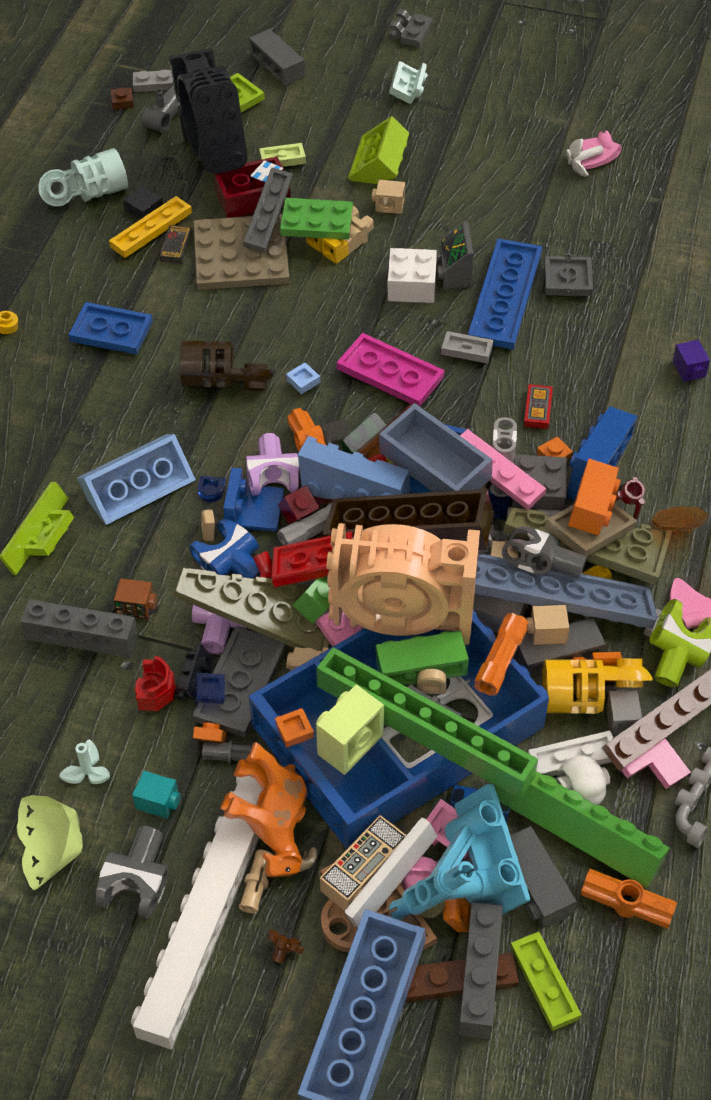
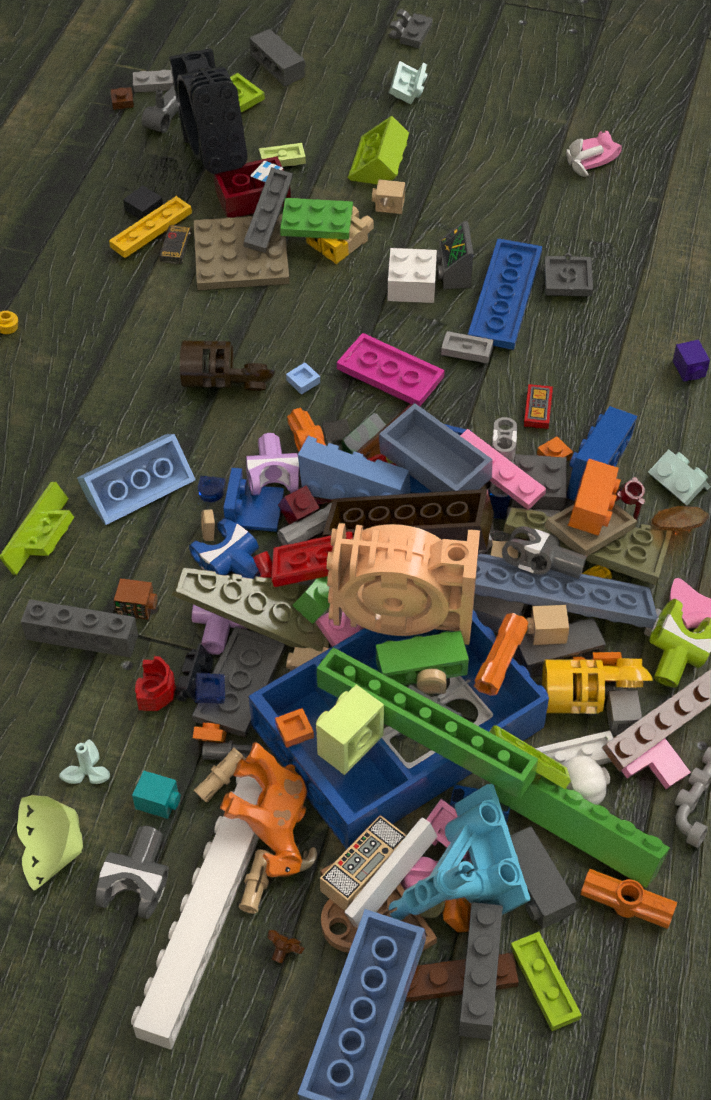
(88, 178): light aqua cylinder -> none
(110, 328): blue plate -> none
(219, 776): none -> tan pin
(546, 766): none -> lime tile
(678, 477): none -> light aqua bracket

